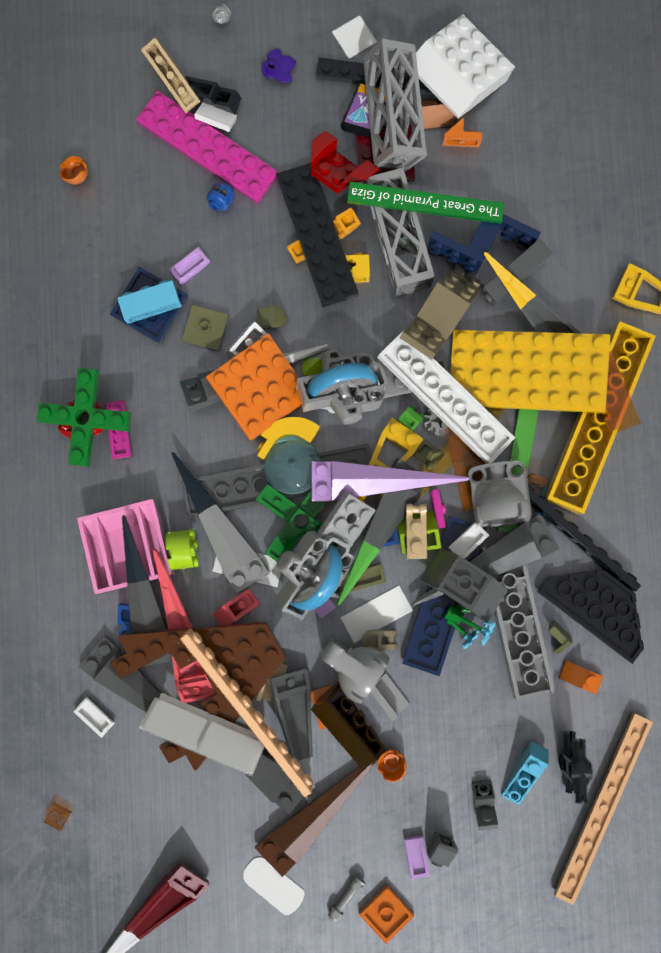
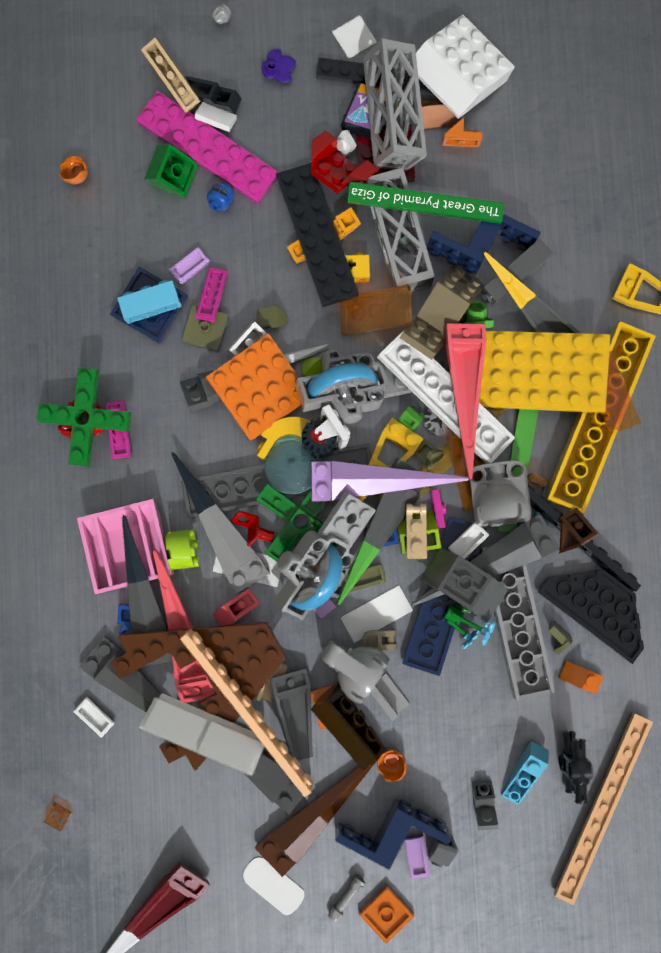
(171, 170): none -> green slope
(212, 294): none -> dark pink plate
(254, 531): none -> red bracket
(325, 433): none -> plate
(346, 143): none -> white plate
(376, 310): none -> clear orange tile
(391, 833): none -> dark blue bracket
(466, 359): none -> coral plate
(478, 315): none -> bright green piece
(575, 531): none -> reddish brown slope

